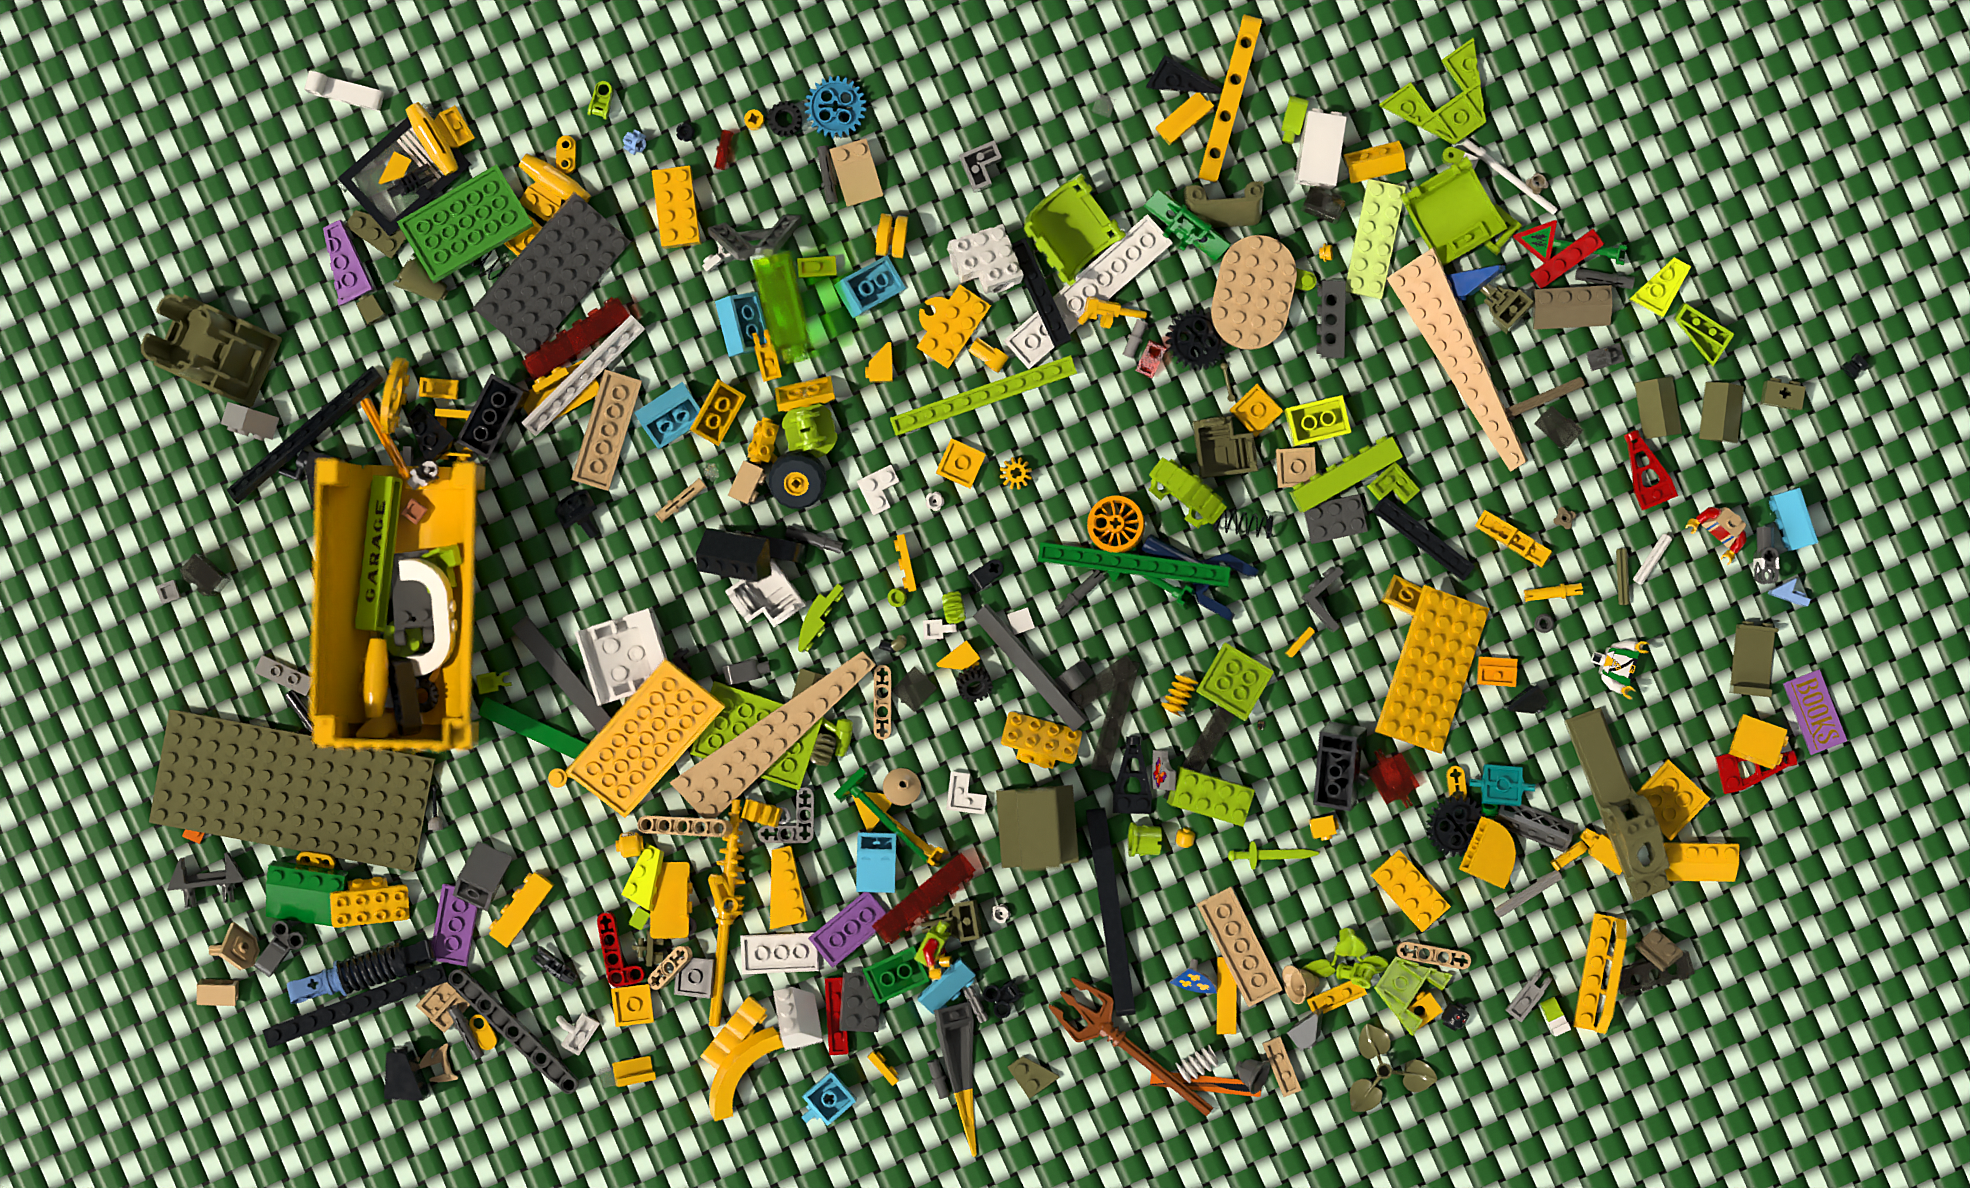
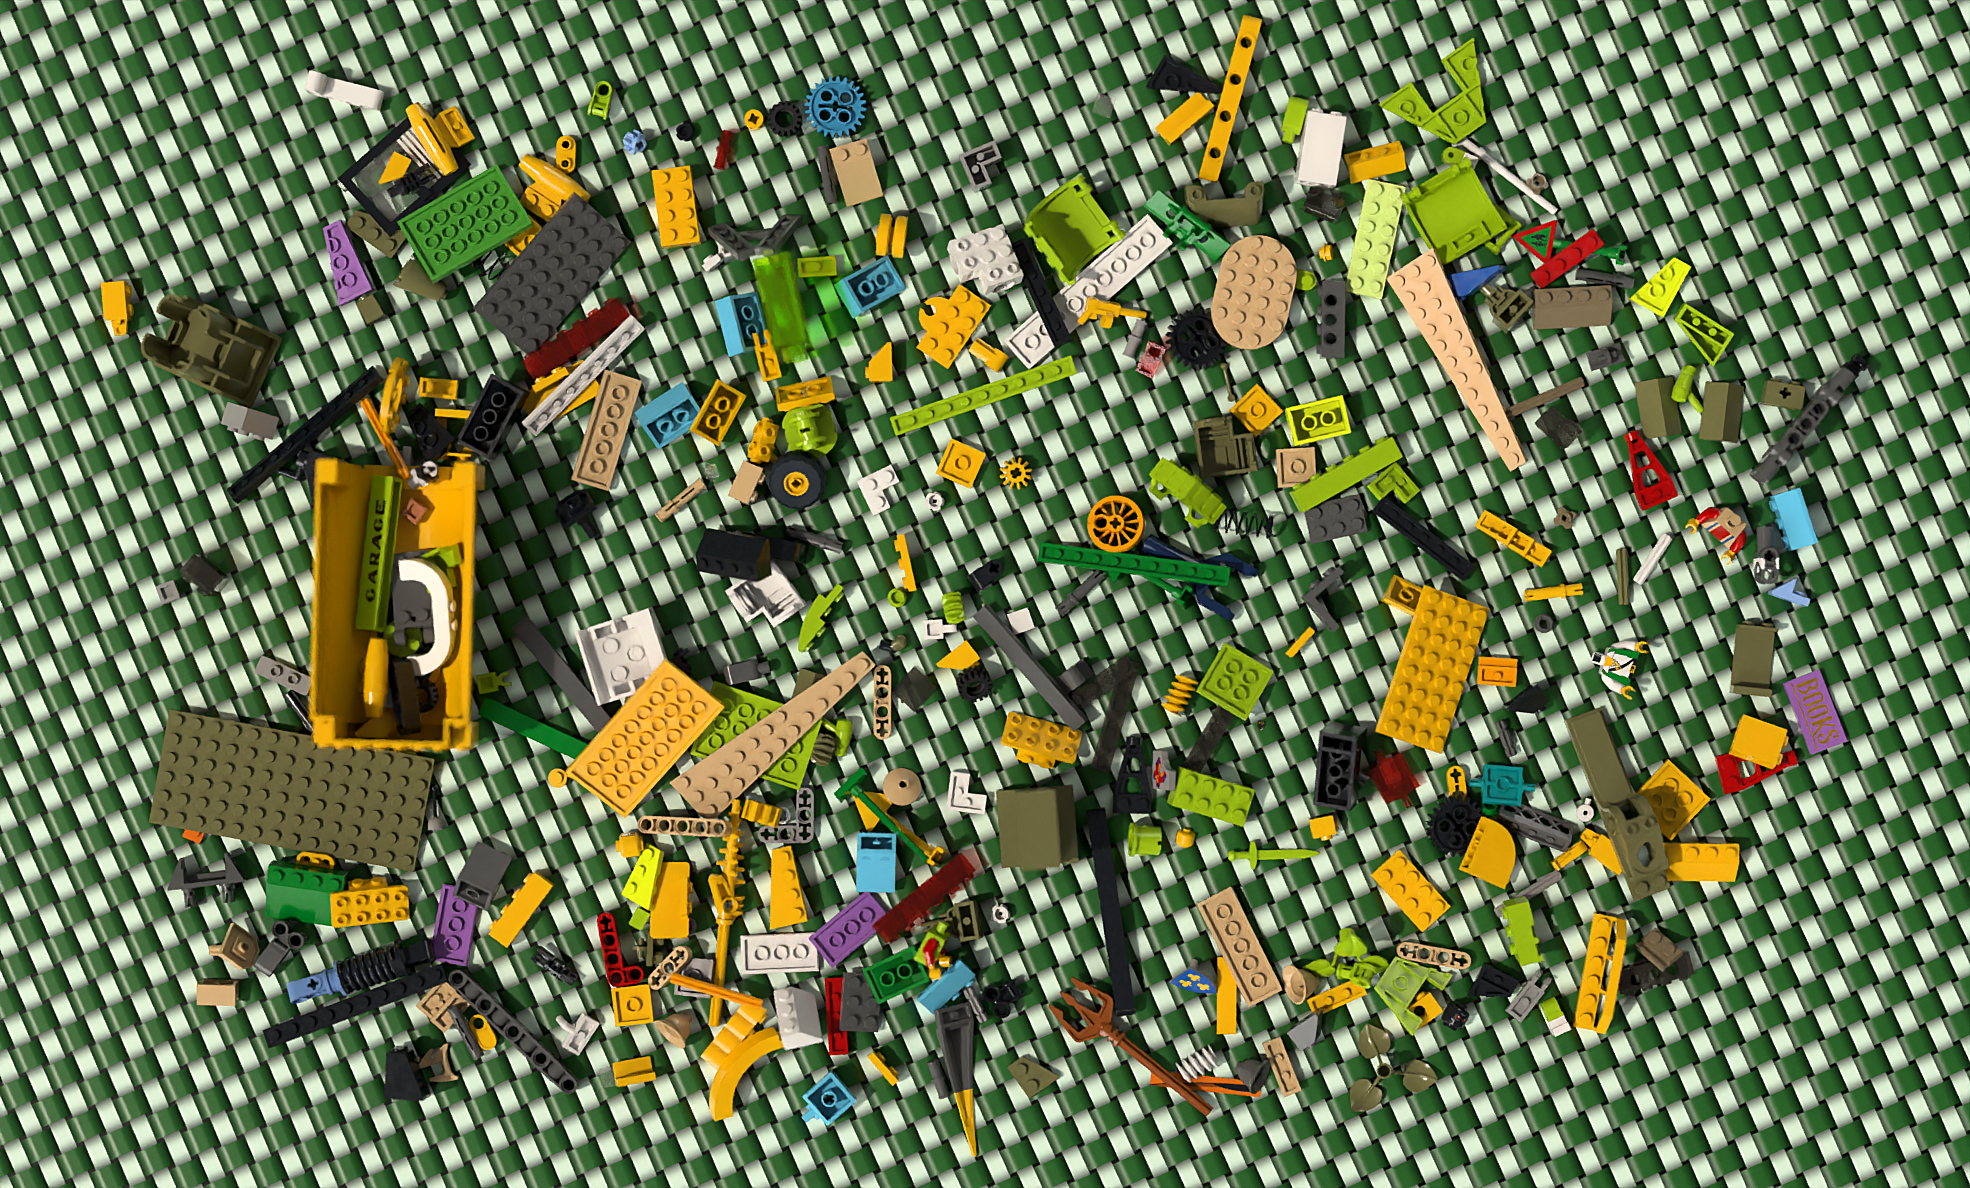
(117, 305): none -> yellow hinge
(675, 1028): none -> tan hat
(715, 990): none -> light orange axle
(1493, 982): none -> black wing
(1506, 739): none -> dark grey axle
(1521, 931): none -> lime wedge
(1585, 807): none -> white piece
(1682, 388): none -> lime piece
(1822, 399): none -> dark grey panel

